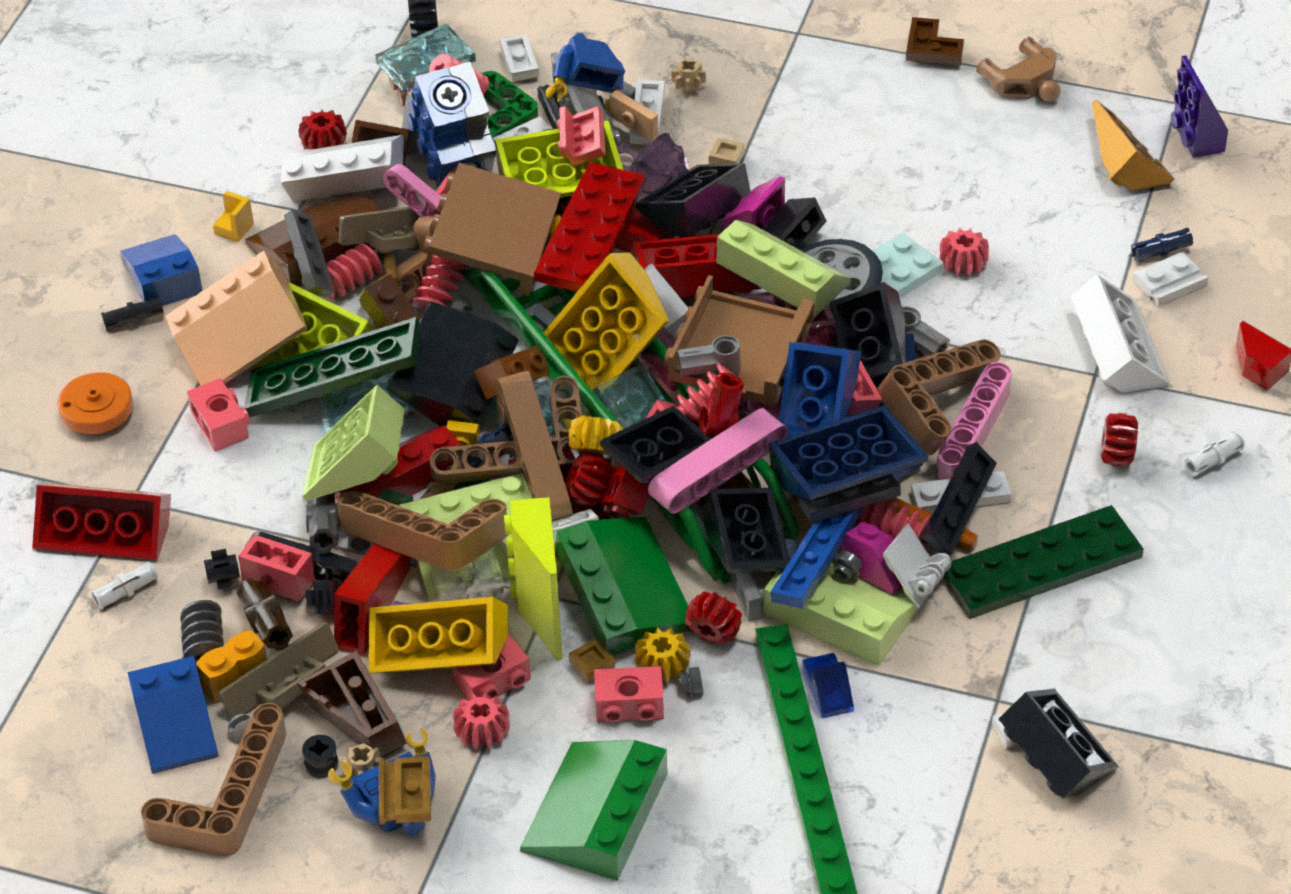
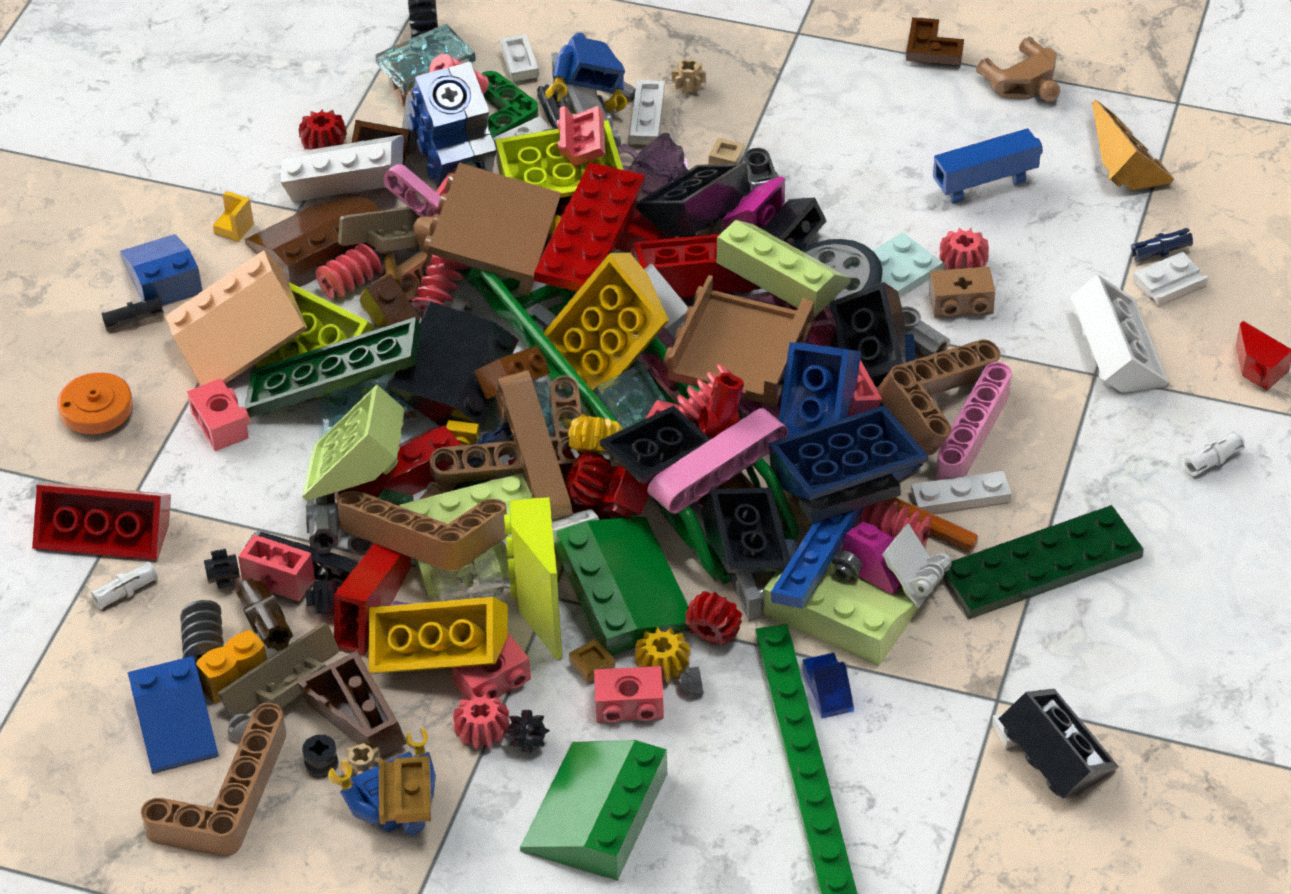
(308, 253): dark grey plate -> none
(535, 730): none -> black gear
(634, 115): light nougat plate -> none
(699, 360): light grey piece -> none
(759, 167): none -> dark grey piece
(959, 499): black plate -> none
(961, 292): none -> medium nougat brick
(987, 162): none -> blue brick
(1119, 439): red gear -> none
(1196, 115): dark purple slope -> none

